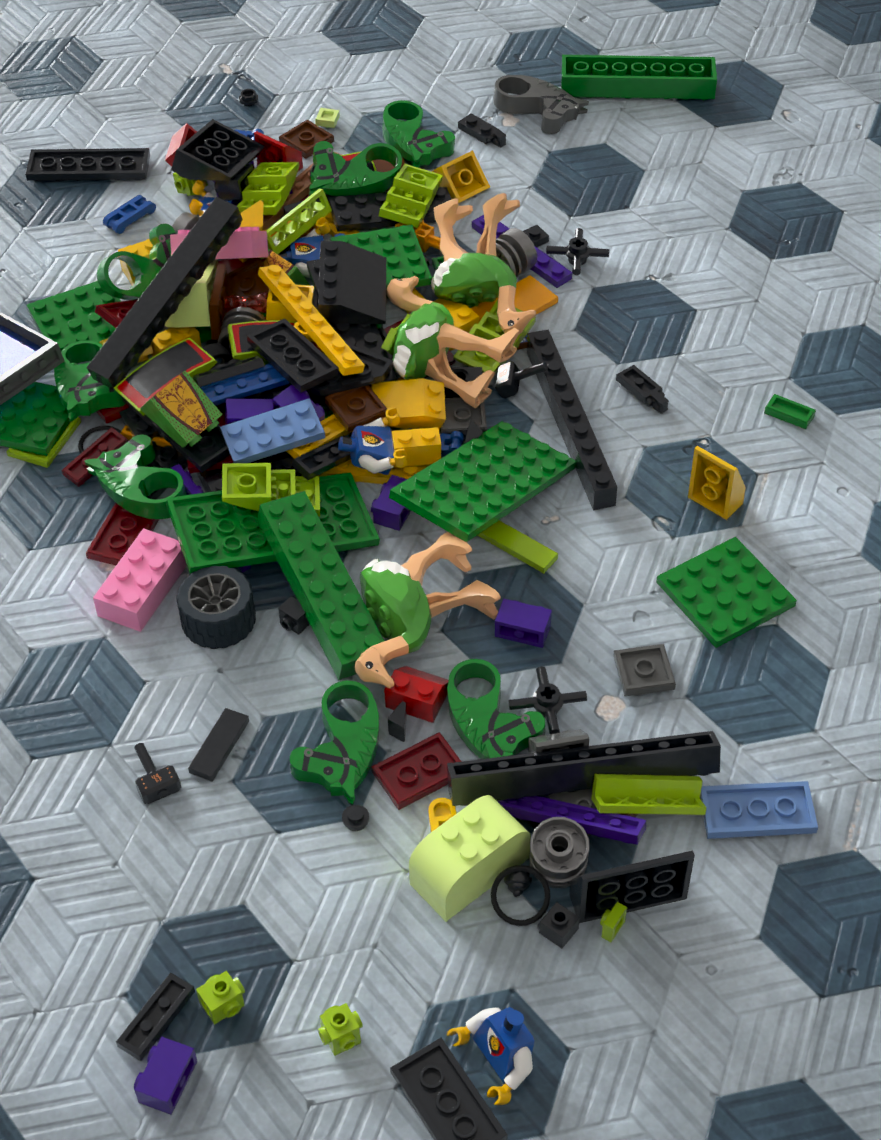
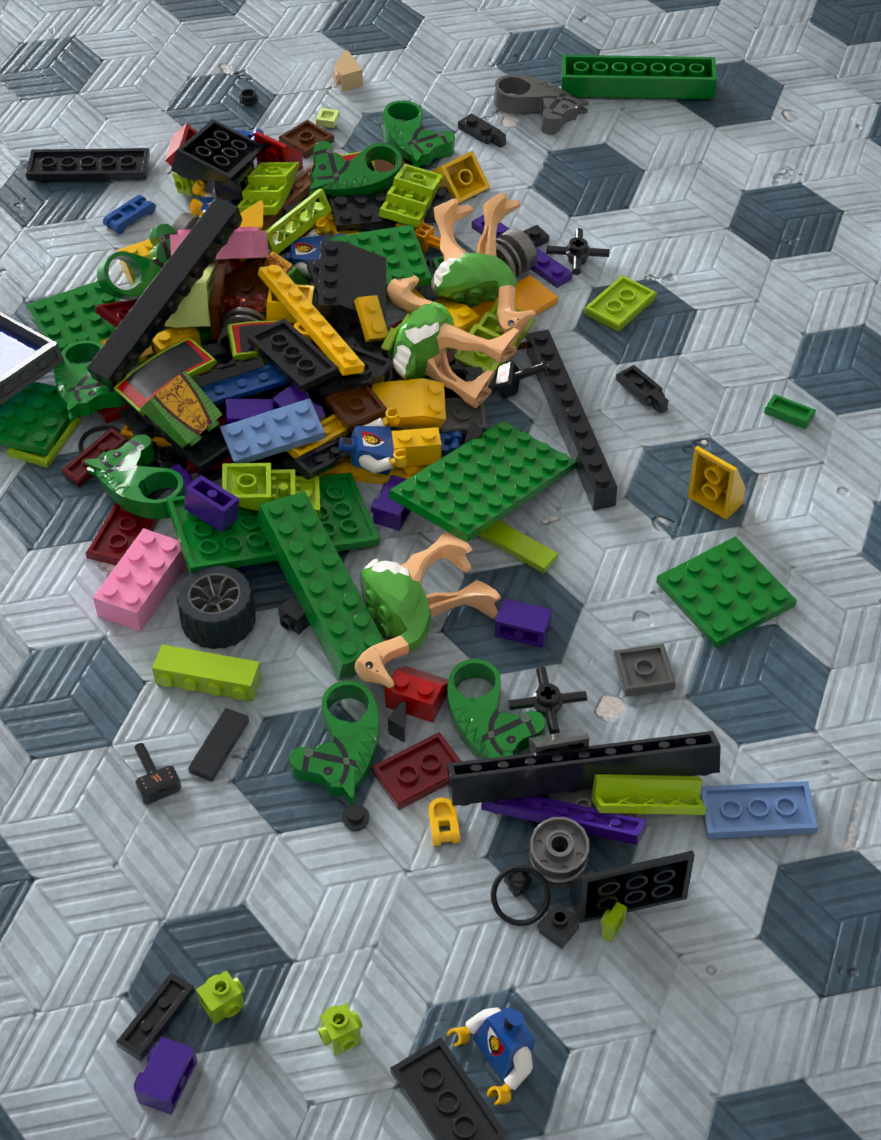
(207, 672): none -> lime brick
(211, 503): none -> dark purple brick
(347, 72): none -> tan slope
(371, 318): none -> yellow plate
(467, 855): yellowish green brick -> none
(620, 303): none -> lime tile

